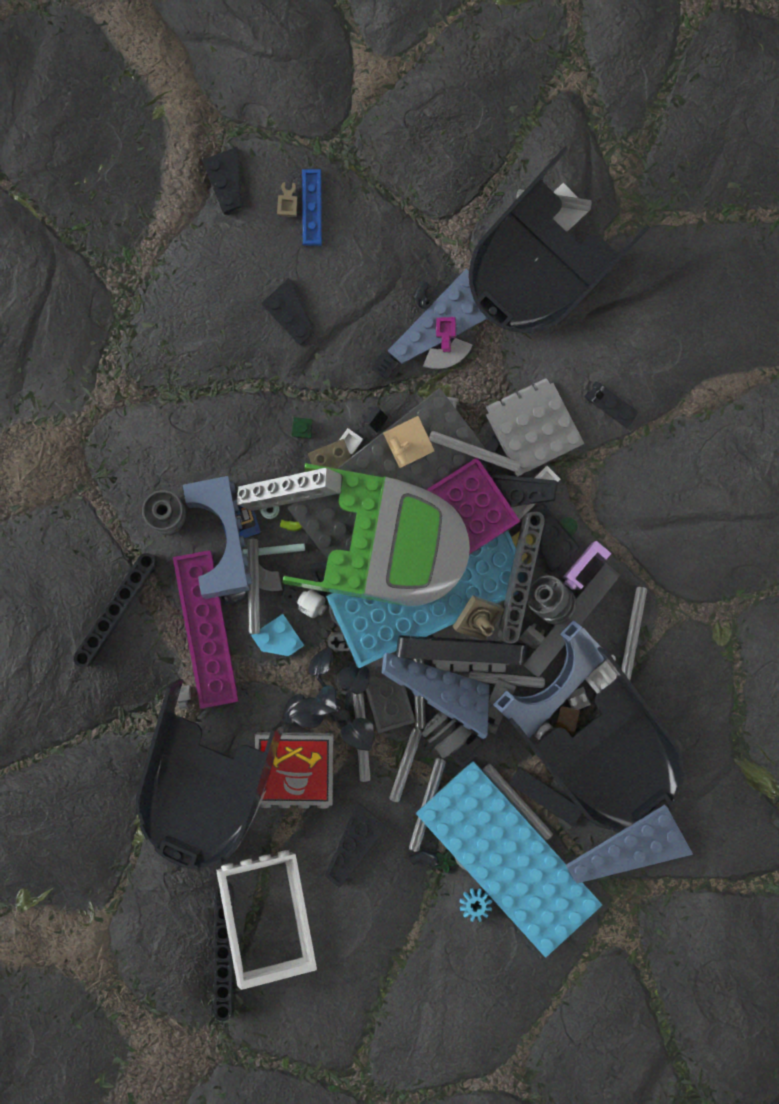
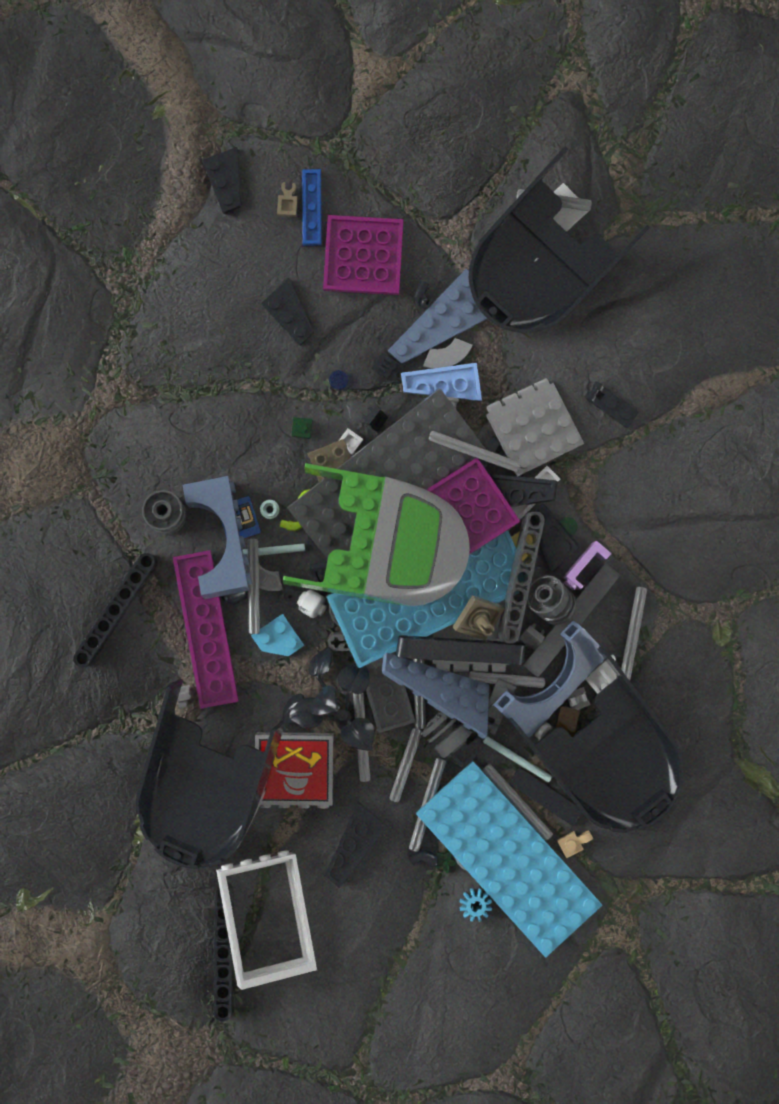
(289, 489): light grey brick -> none
(338, 380): none -> clear blue tile
(363, 255): none -> magenta plate
(408, 441): tan plate -> none
(446, 329): magenta plate -> none
(454, 381): none -> light blue wing
(518, 759): none -> light aqua bar
(571, 843): none -> tan plate
(639, 845): sand blue wing -> none

